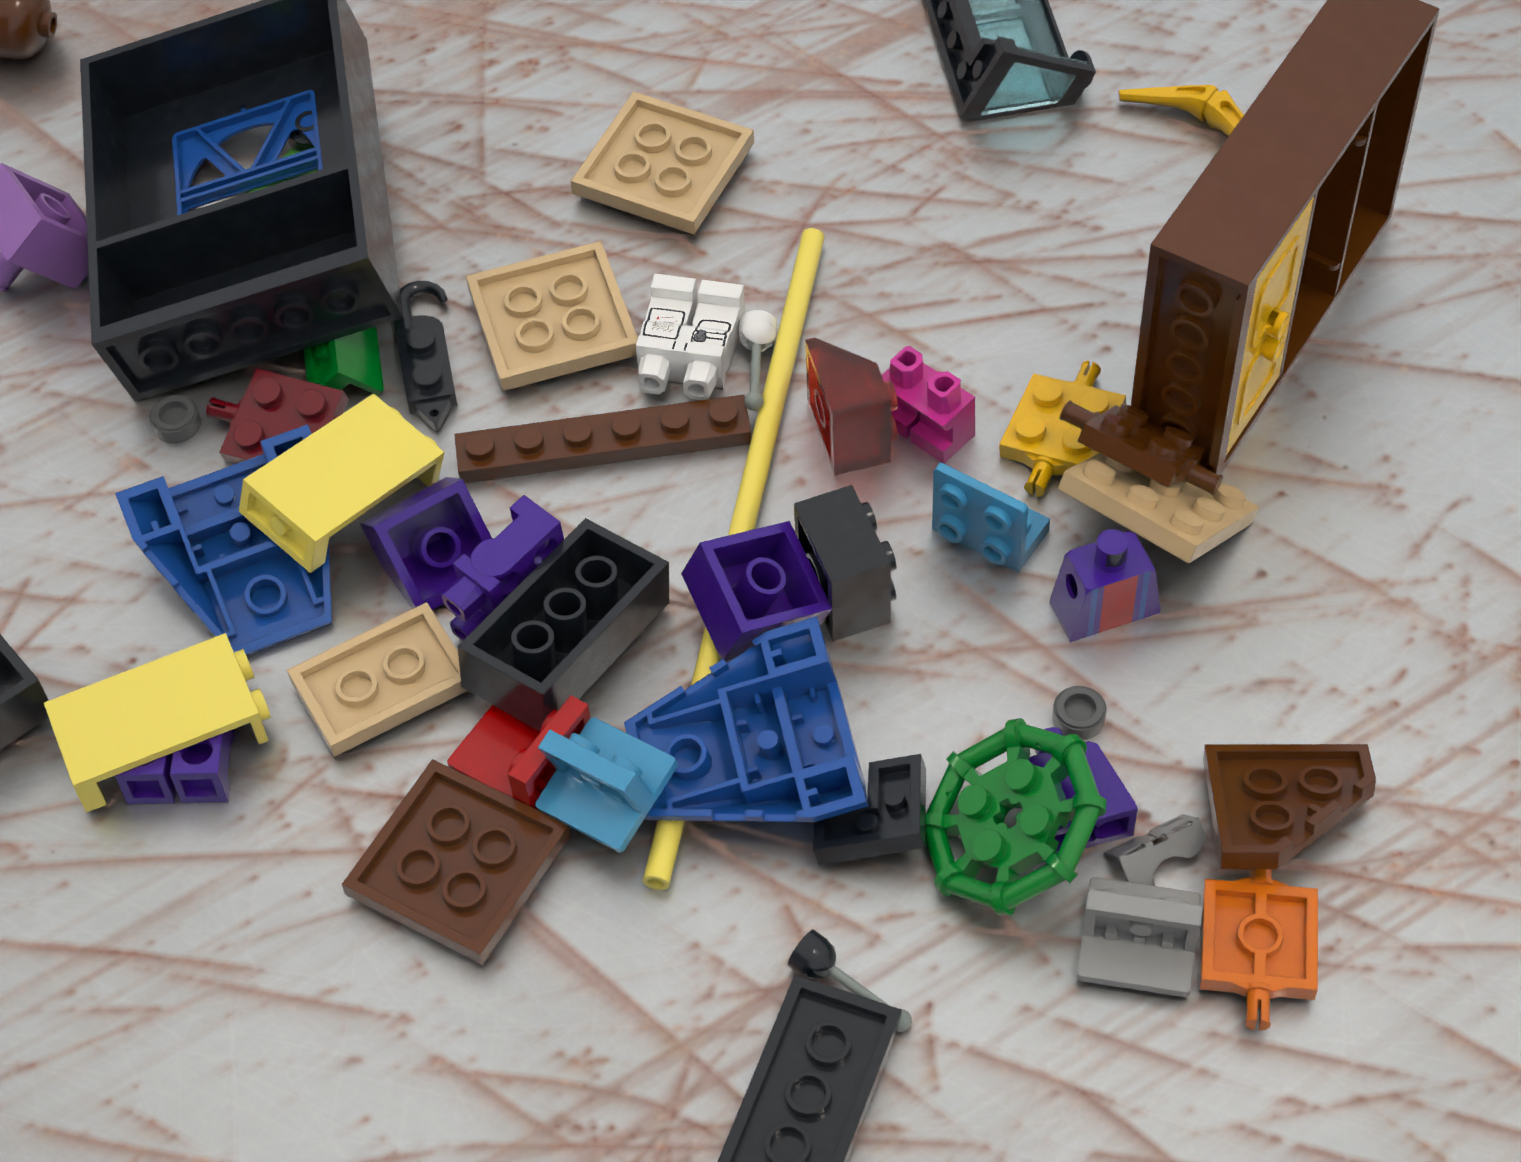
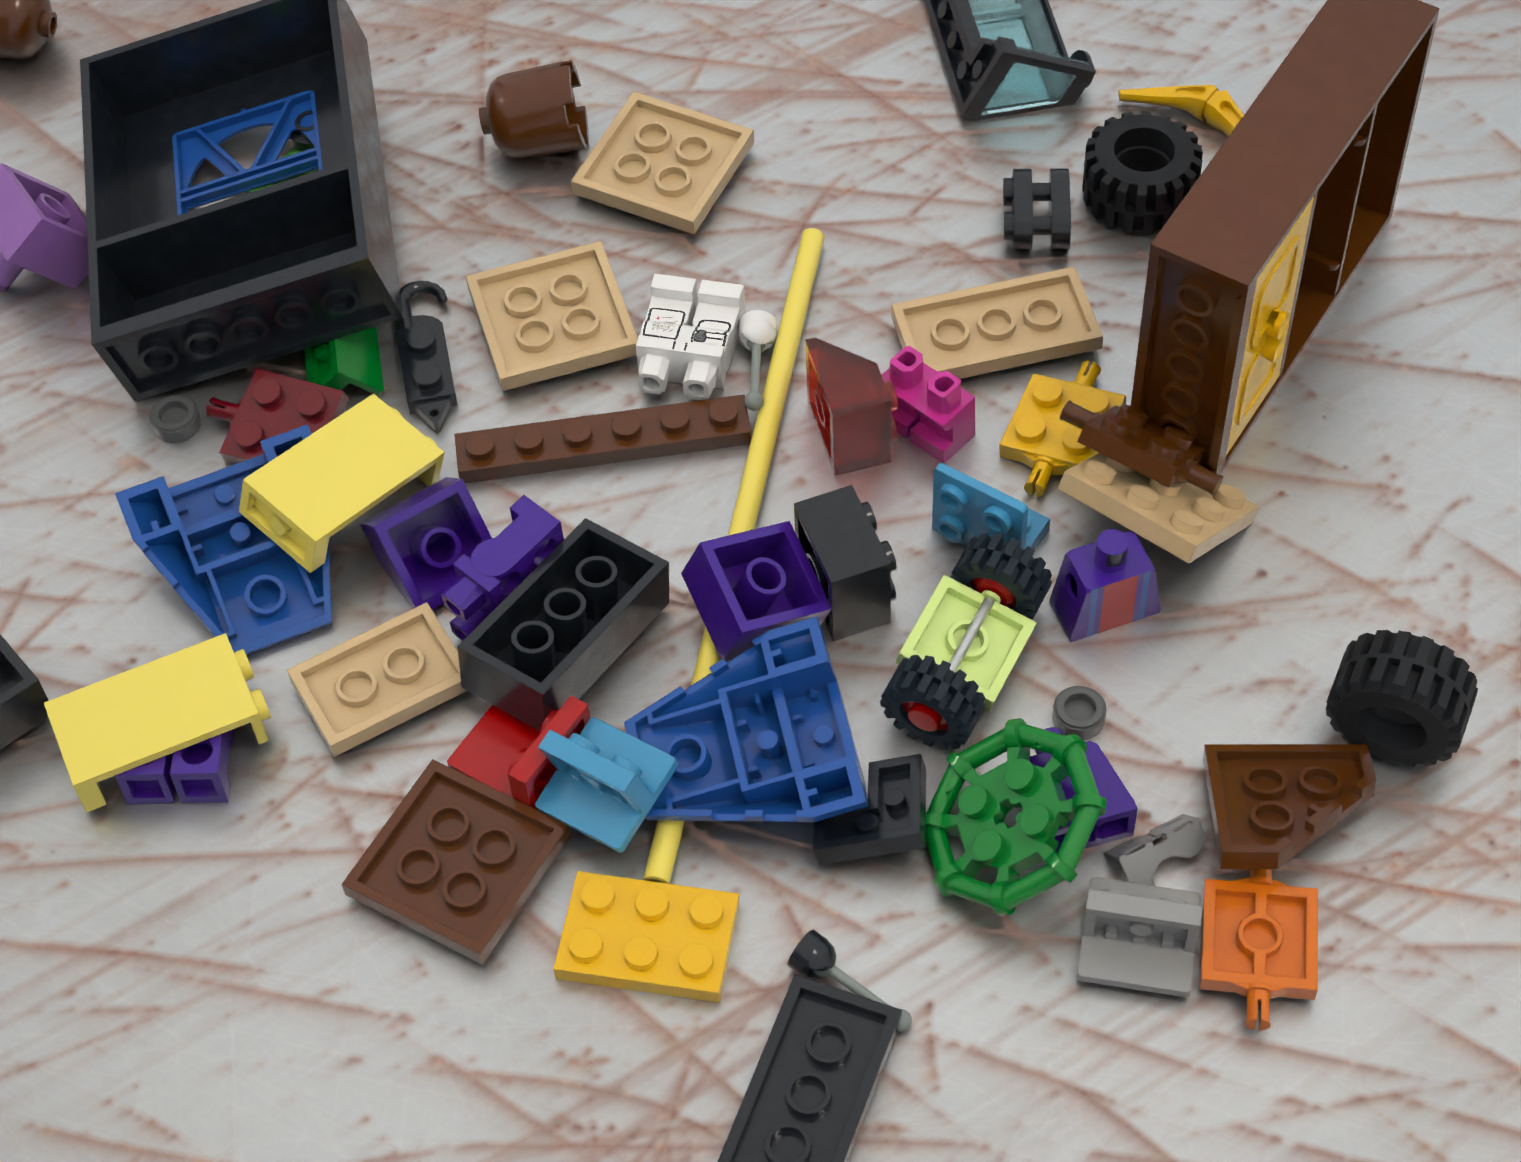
(536, 111): none -> reddish brown cylinder
(647, 936): none -> yellow plate
(966, 641): none -> plate
(1000, 324): none -> tan plate
(1021, 224): none -> black brick
(1139, 170): none -> black tyre
(1402, 697): none -> black tyre

